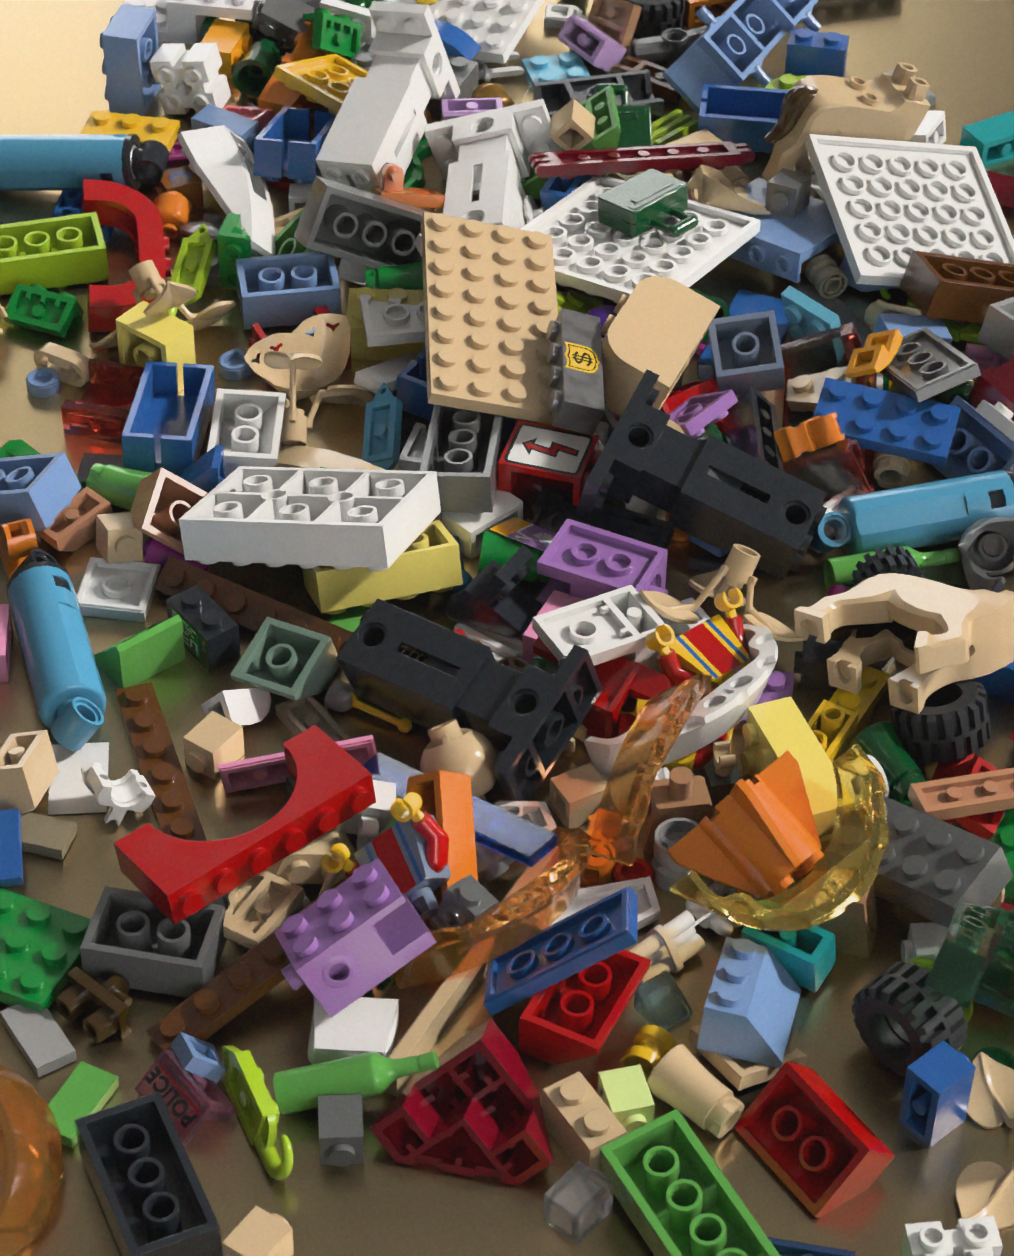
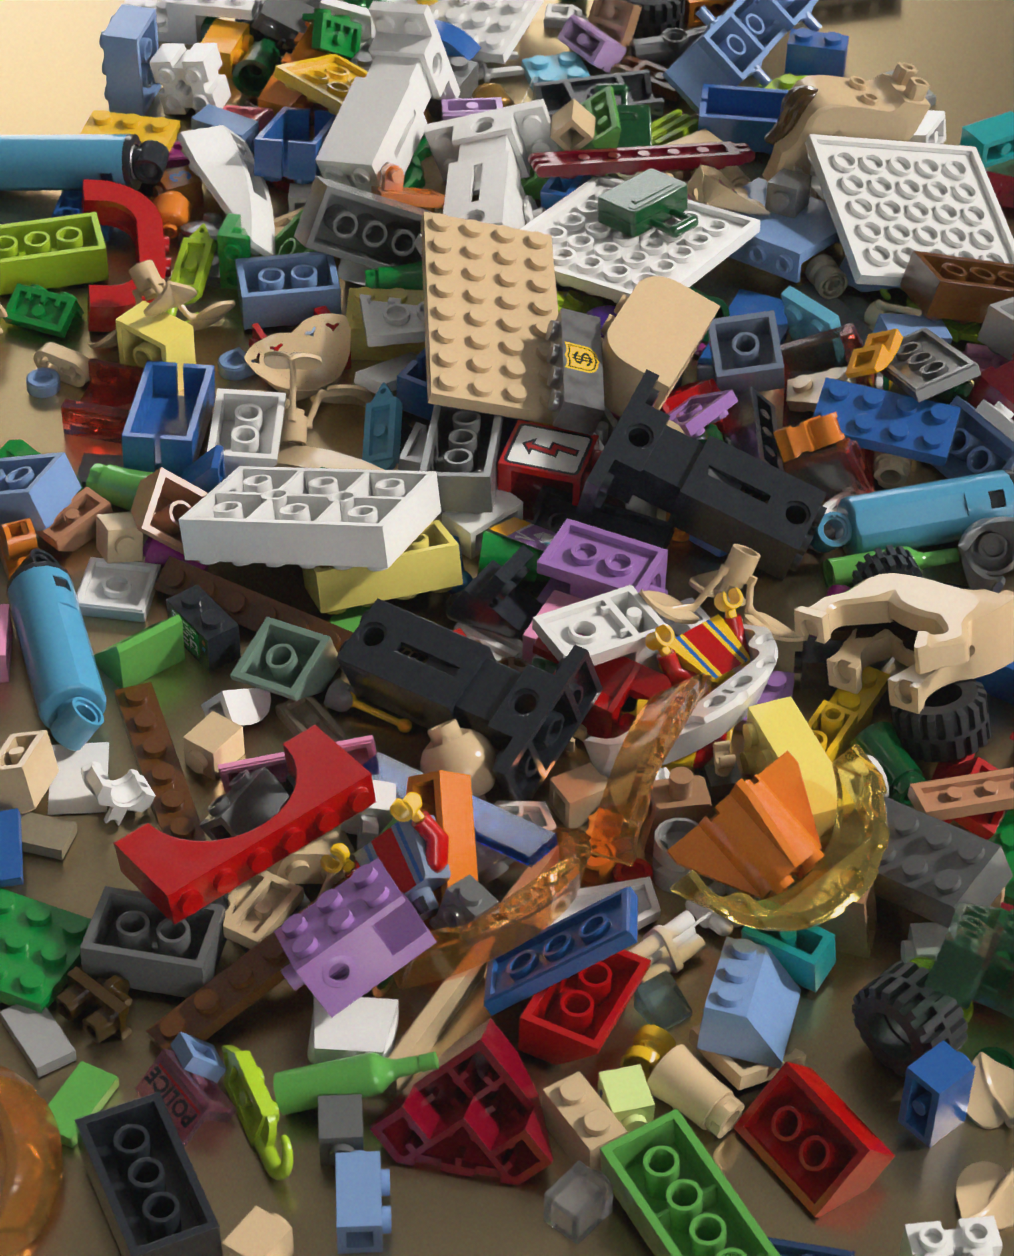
(246, 806): none -> dark grey brick
(359, 1202): none -> medium blue brick

